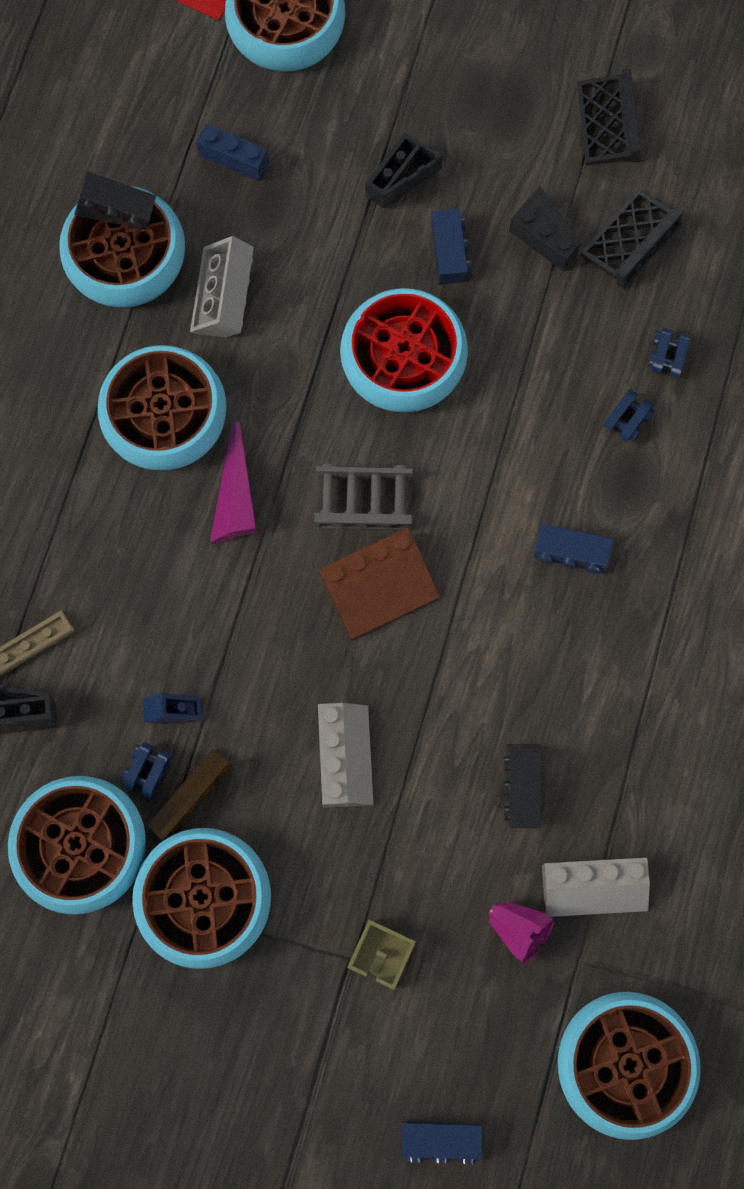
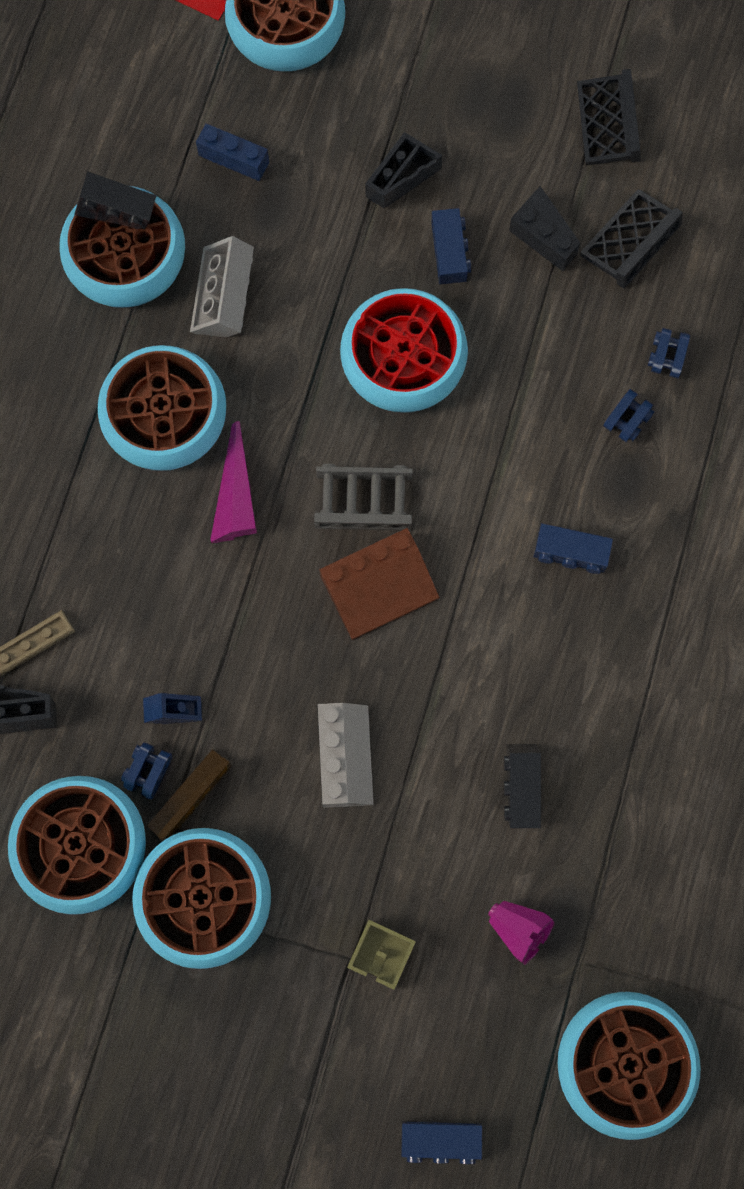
(596, 887): light grey slope -> none

